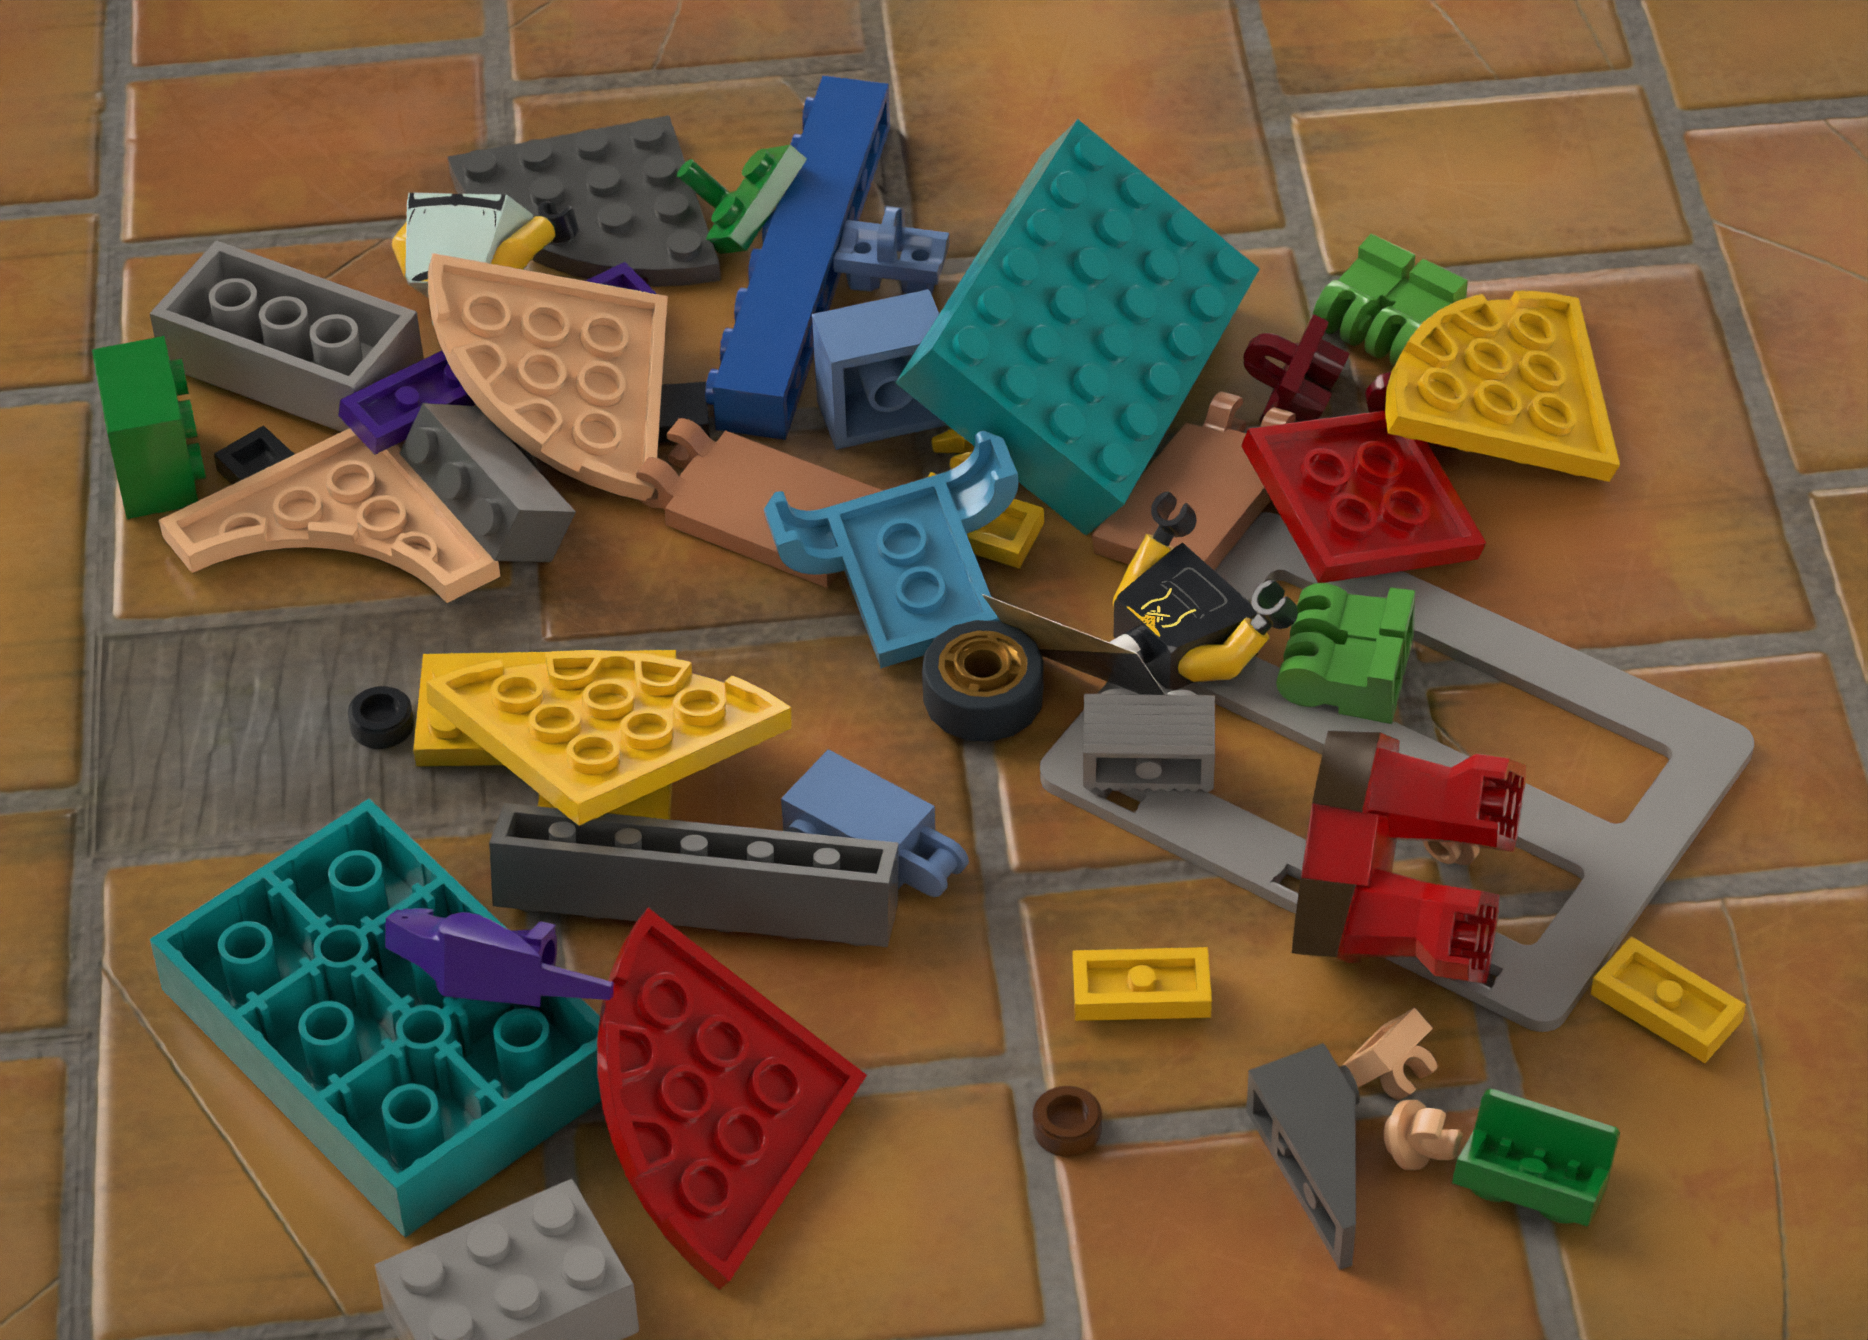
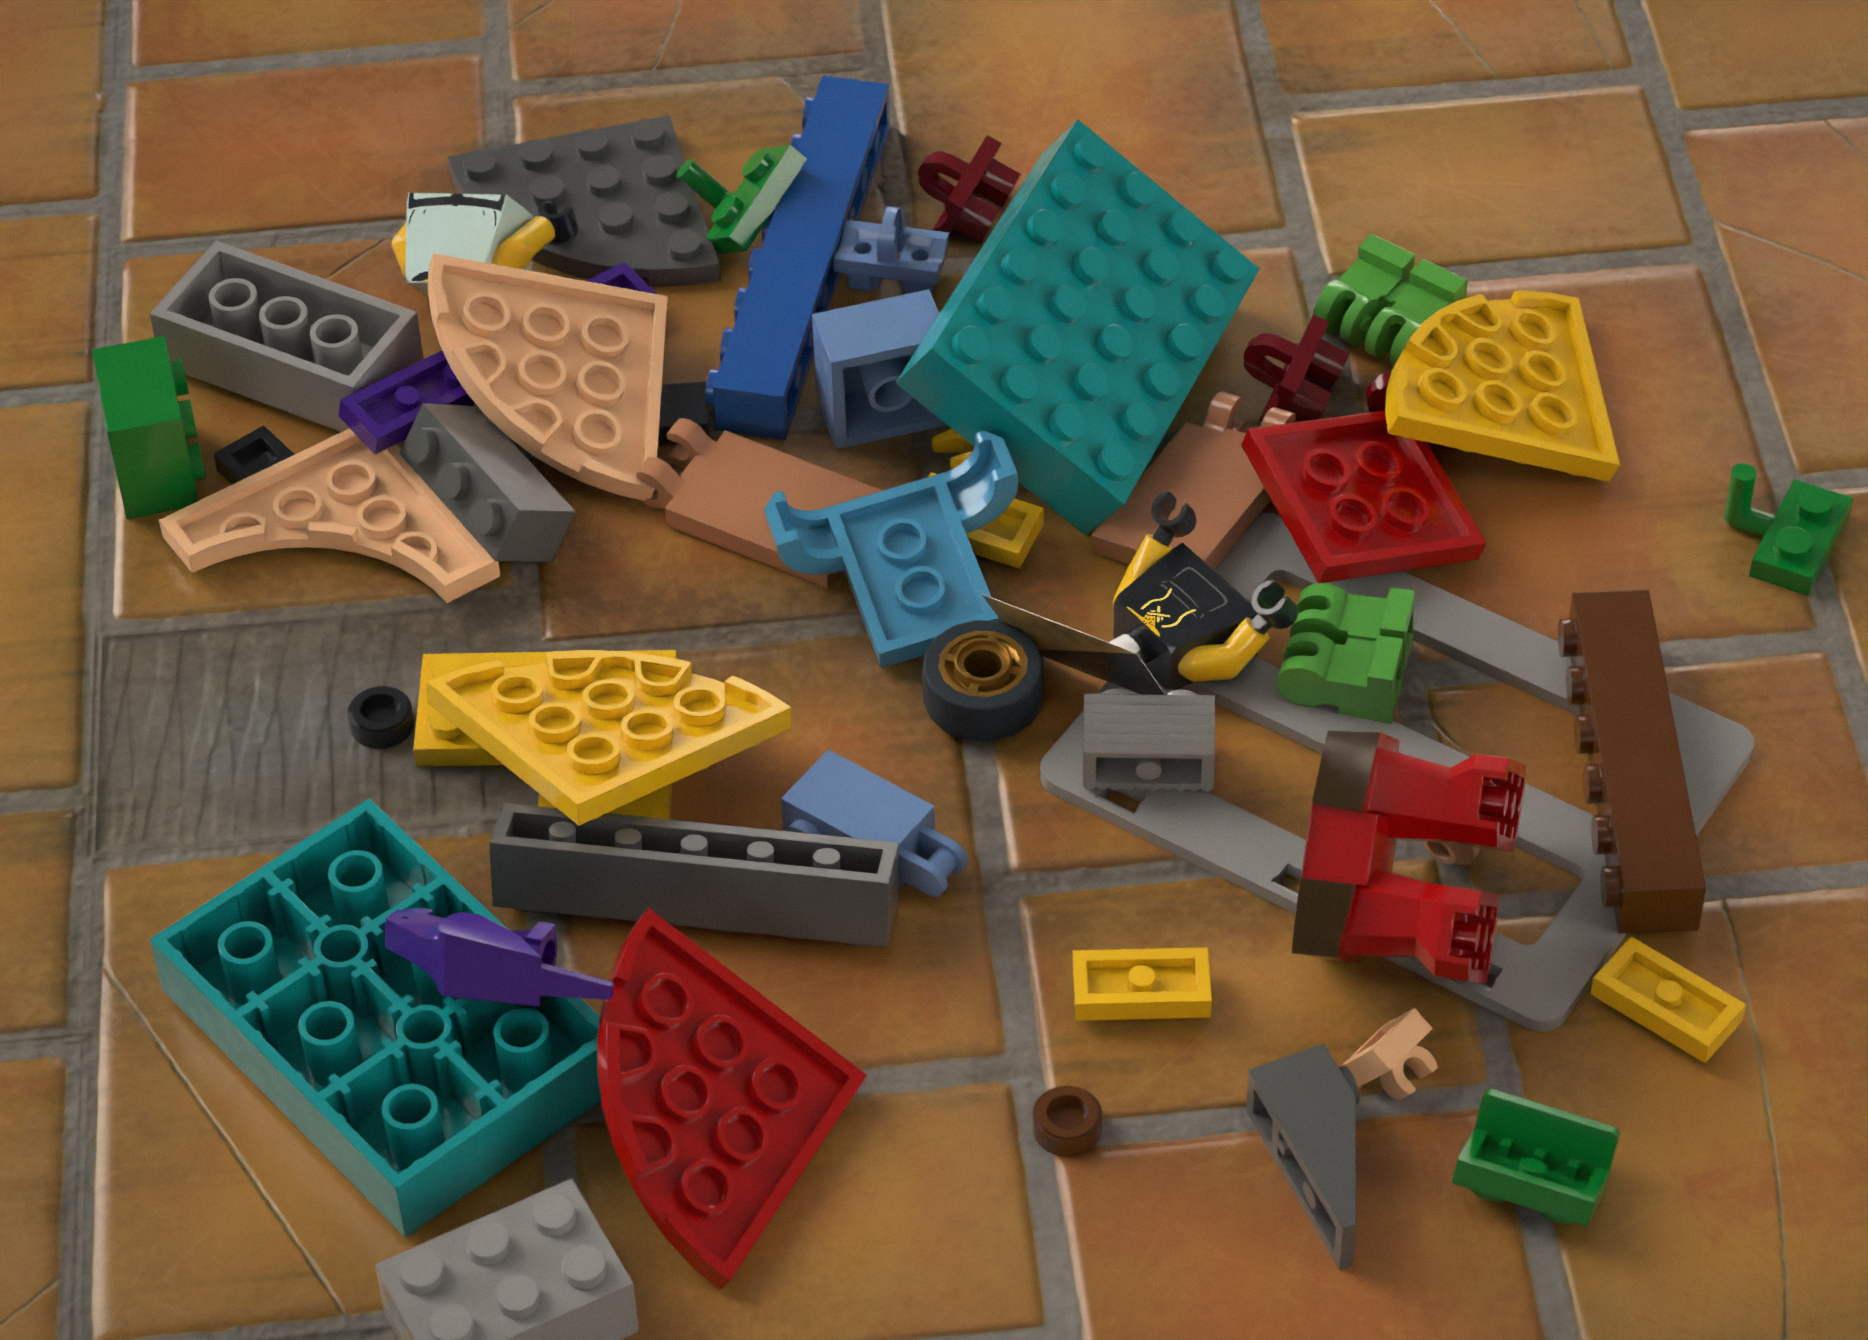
(980, 176): none -> dark red hips
(1416, 1135): light nougat plate -> none
(1633, 764): none -> reddish brown brick
(1796, 537): none -> green plate

